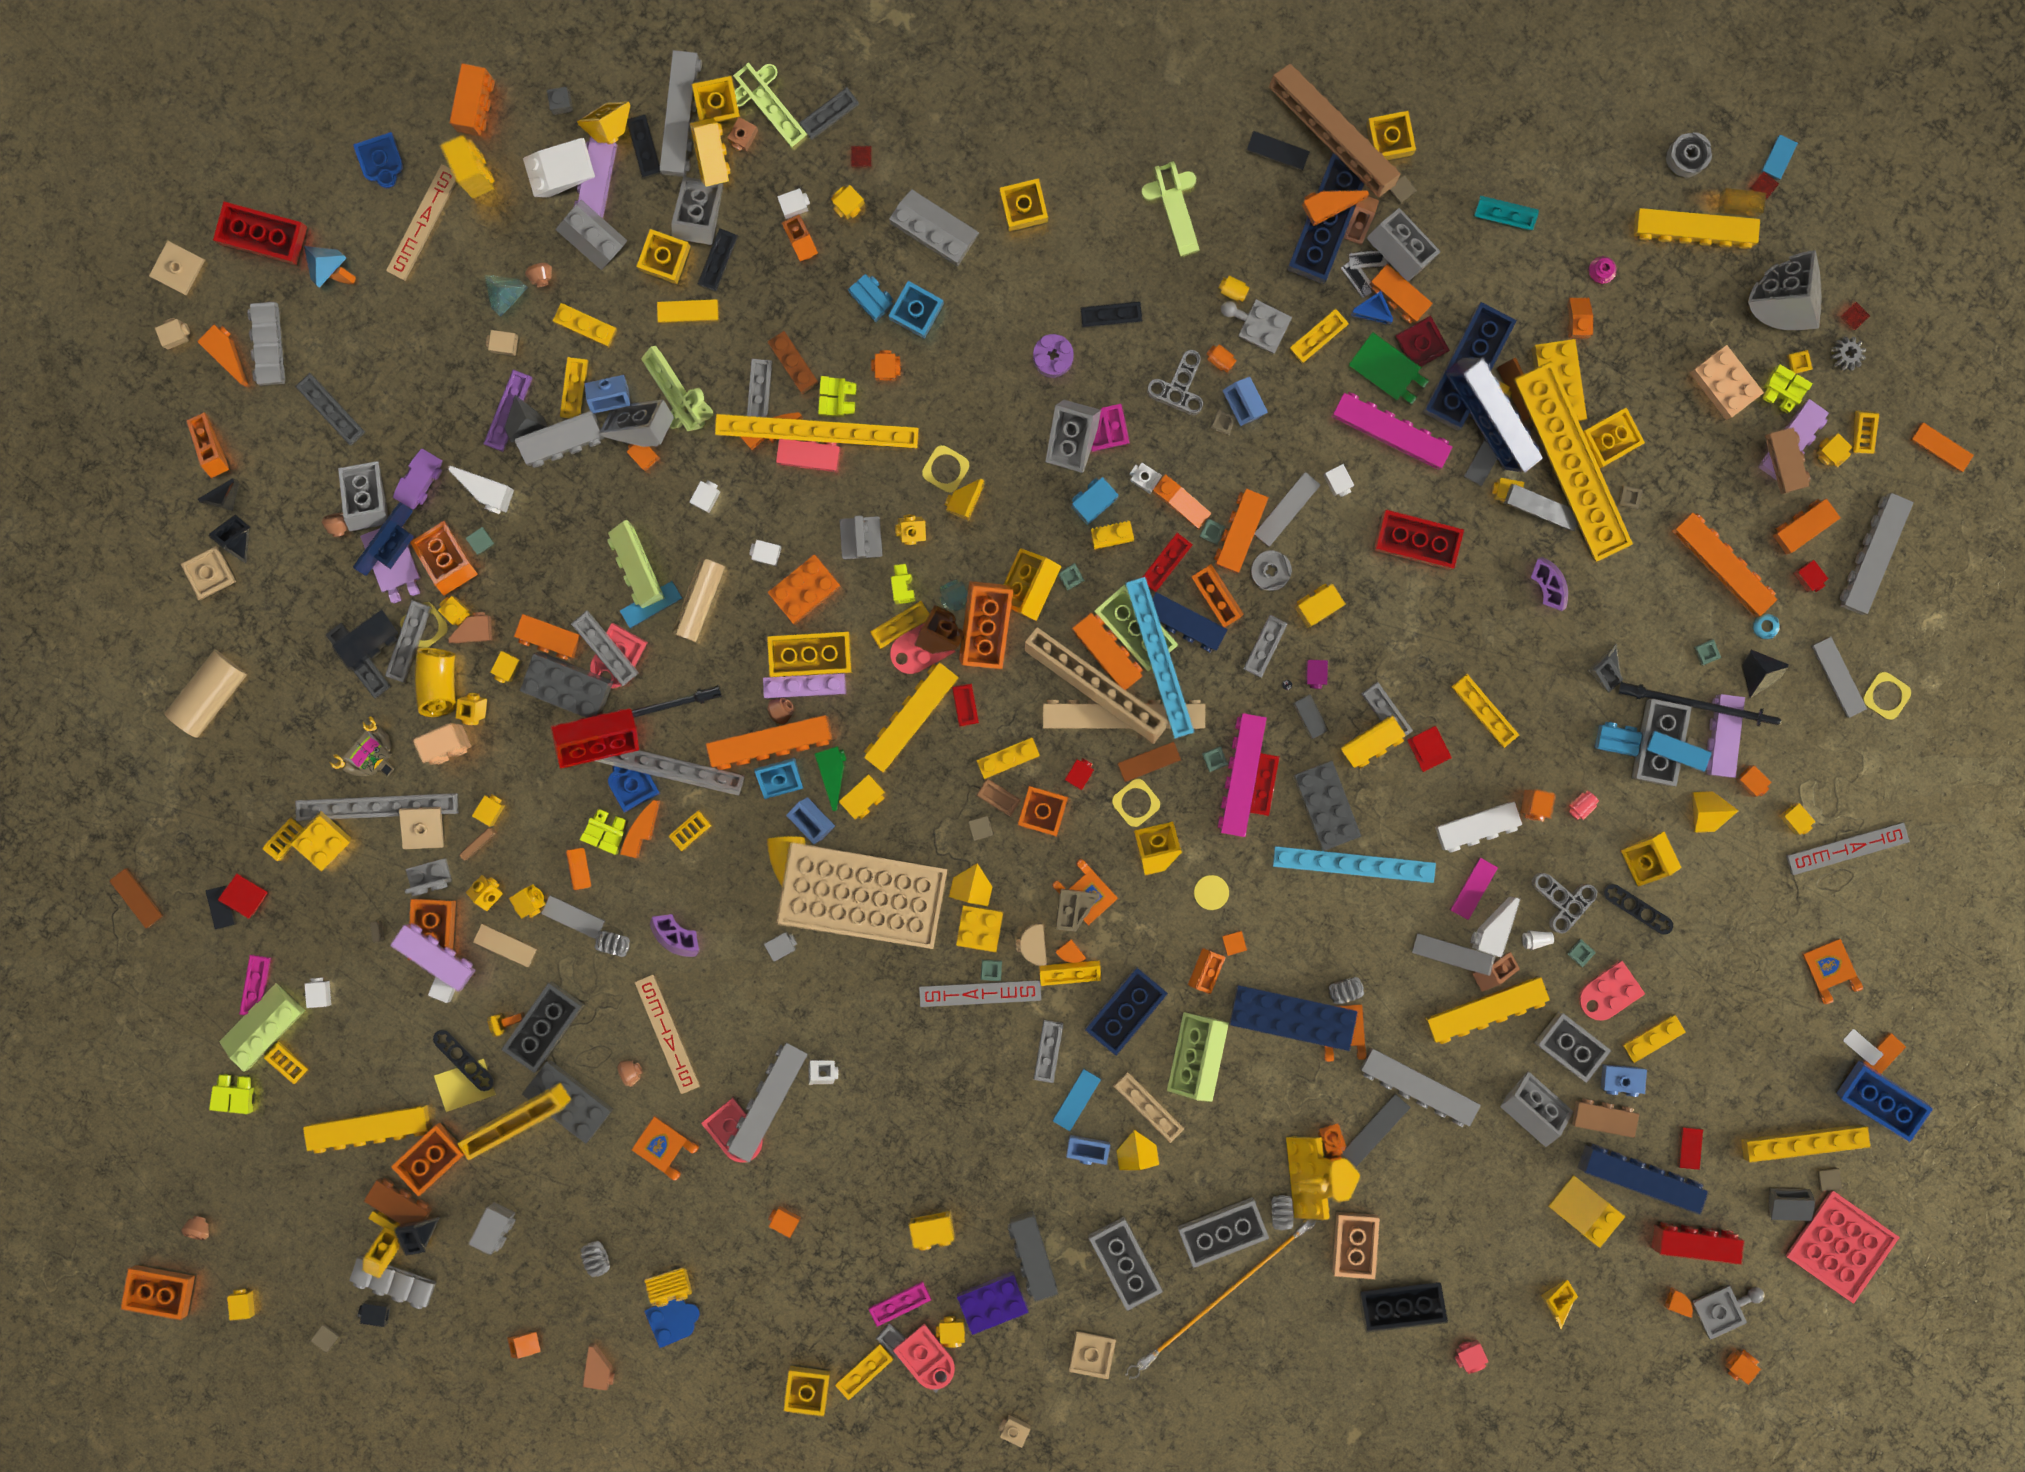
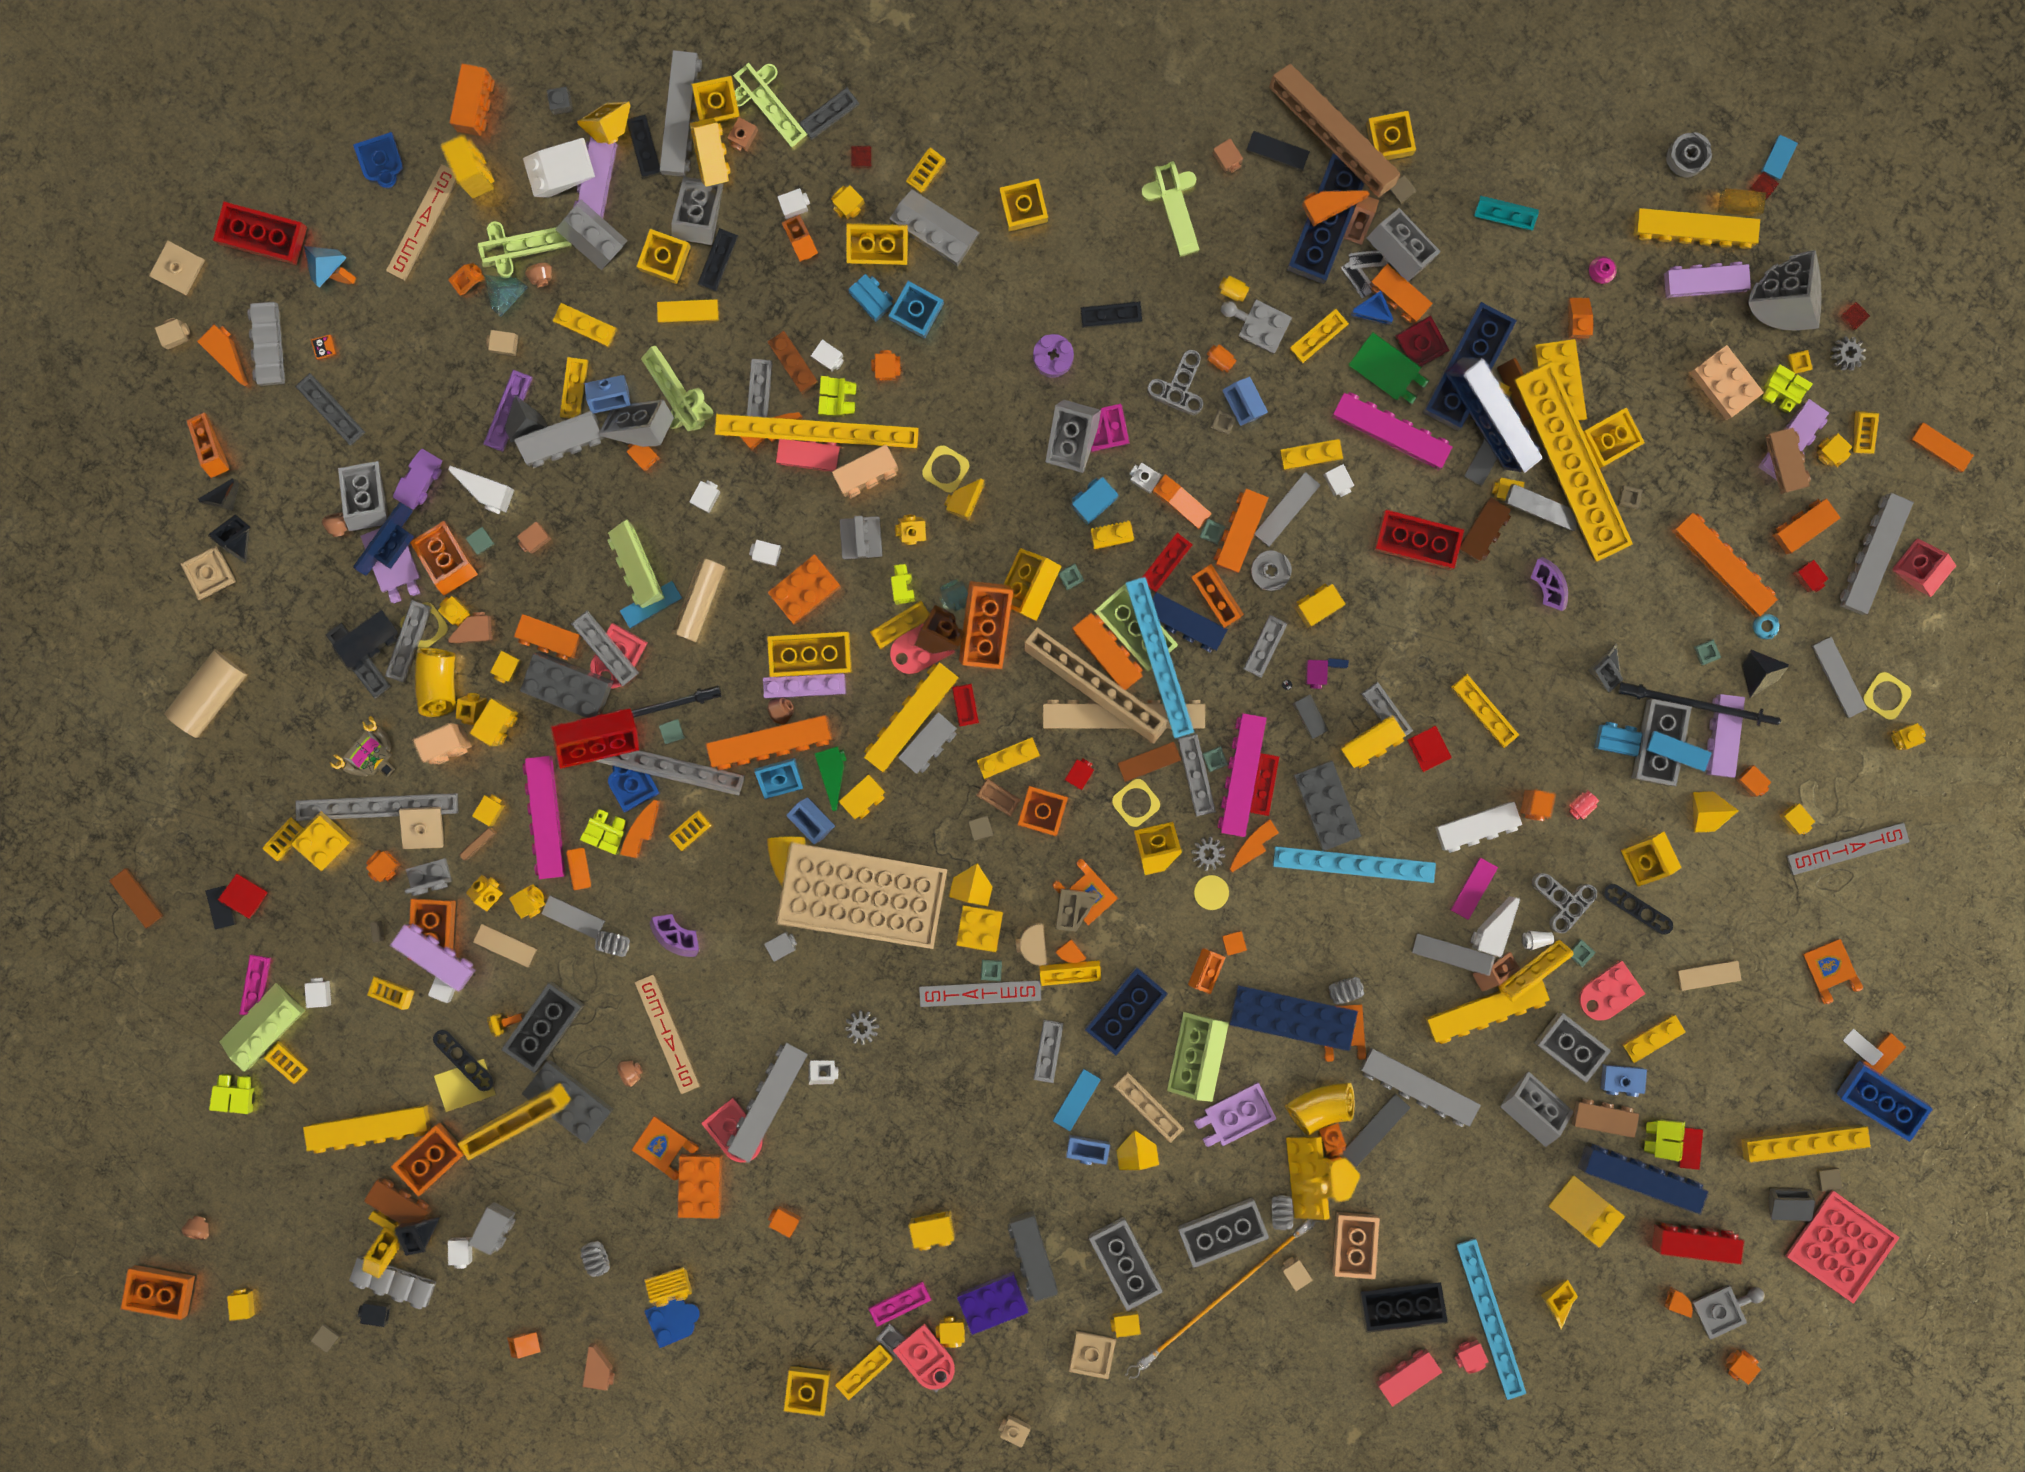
(324, 347): none -> tile
(382, 866): none -> orange brick
(402, 998): none -> yellow slope
(459, 1252): none -> white brick
(466, 278): none -> orange bracket
(494, 723): none -> yellow brick
(517, 246): none -> yellowish green piece
(533, 538): none -> nougat brick
(545, 817): none -> dark pink brick
(671, 731): none -> sand green tile
(700, 1186): none -> orange brick
(827, 356): none -> white brick
(857, 1032): none -> light grey gear
(866, 471): none -> light nougat brick
(877, 243): none -> yellow slope
(925, 159): none -> yellow slope
(928, 743): none -> light grey brick
(1125, 1324): none -> yellow brick
(1196, 775): none -> light grey tile
(1201, 854): none -> light grey gear
(1228, 156): none -> nougat brick
(1236, 1115): none -> lavender tile
(1253, 845): none -> orange slope
(1296, 1273): none -> tan brick
(1311, 454): none -> yellow plate
(1322, 1107): none -> yellow brick
(1337, 663): none -> dark blue tile
(1408, 1376): none -> coral brick
(1485, 530): none -> reddish brown brick
(1491, 1319): none -> medium azure plate
(1535, 970): none -> yellow tile
(1666, 1130): none -> neon yellow hips
(1707, 281): none -> lavender brick
(1709, 975): none -> tan tile
(1908, 736): none -> yellow brick
(1924, 567): none -> coral slope

